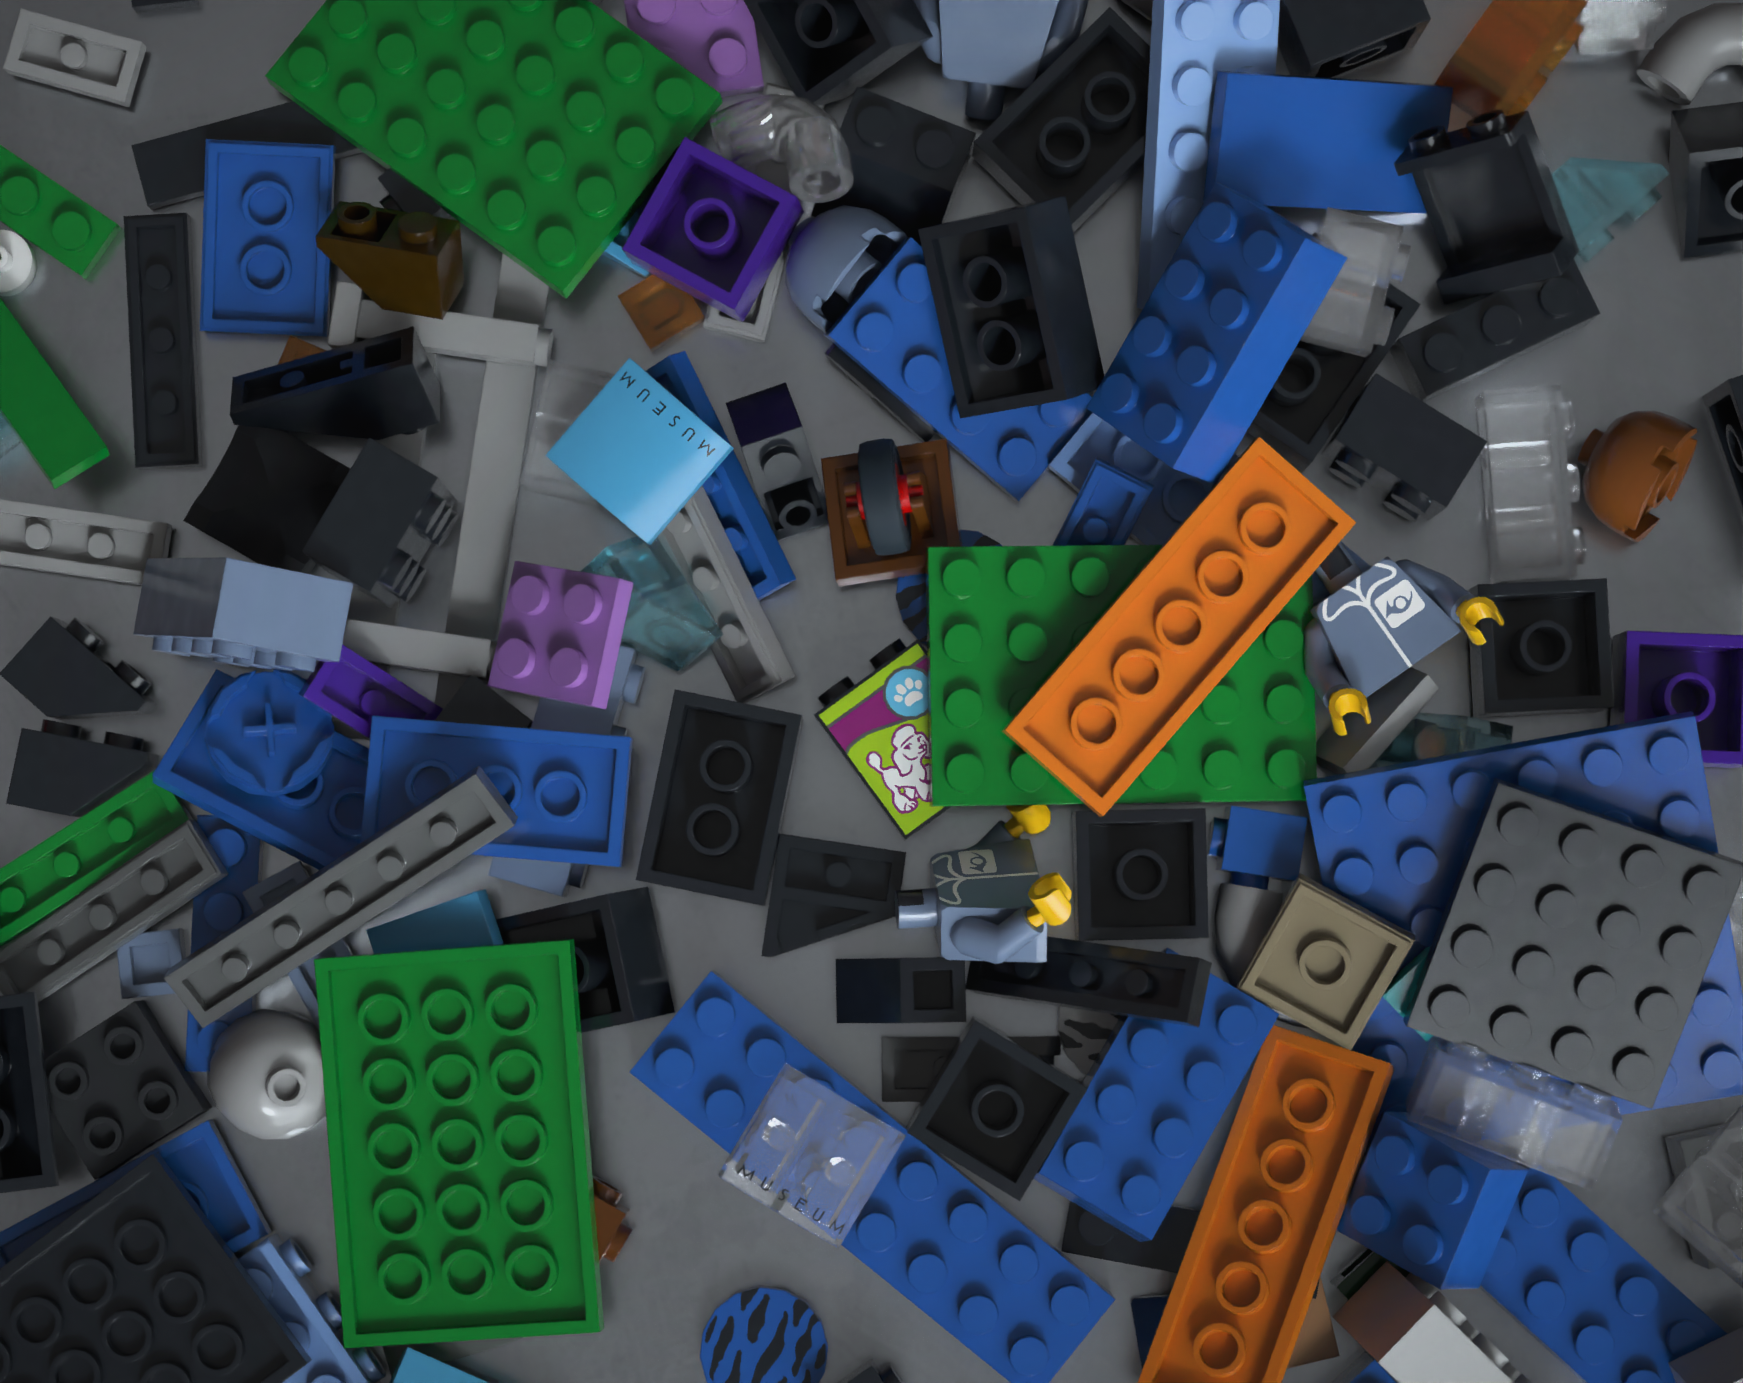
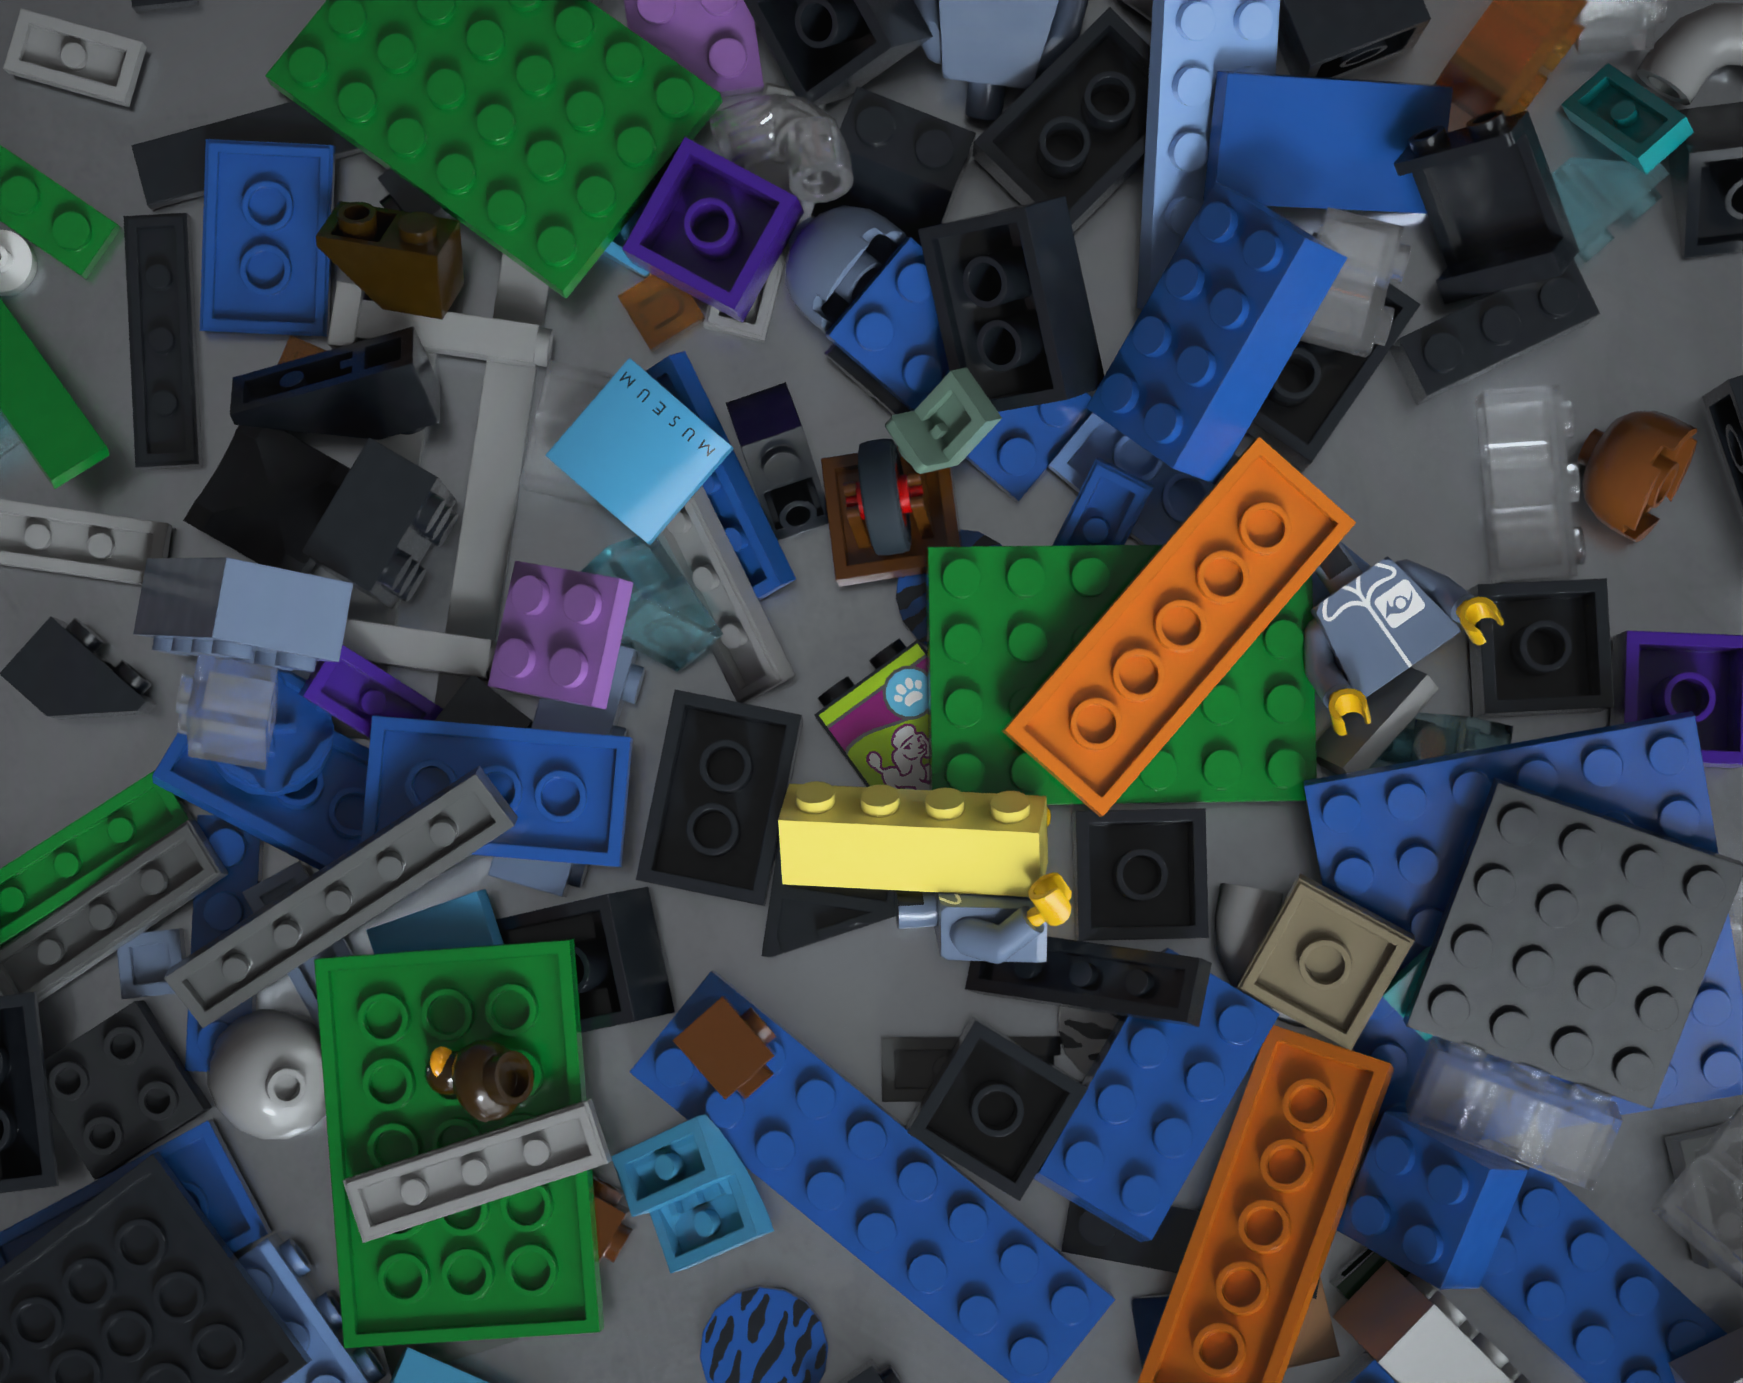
(74, 775): black slope -> none
(229, 711): none -> clear brick
(477, 1170): none -> light grey tile
(483, 1076): none -> dark brown animal
(693, 1192): none -> dark azure slope
(729, 1048): none -> reddish brown brick
(811, 1155): clear slope -> none
(900, 990): black slope -> none
(913, 839): none -> light yellow brick
(944, 424): none -> sand green bracket
(1257, 845): blue brick -> none
(1402, 450): black brick -> none
(1627, 118): none -> teal plate

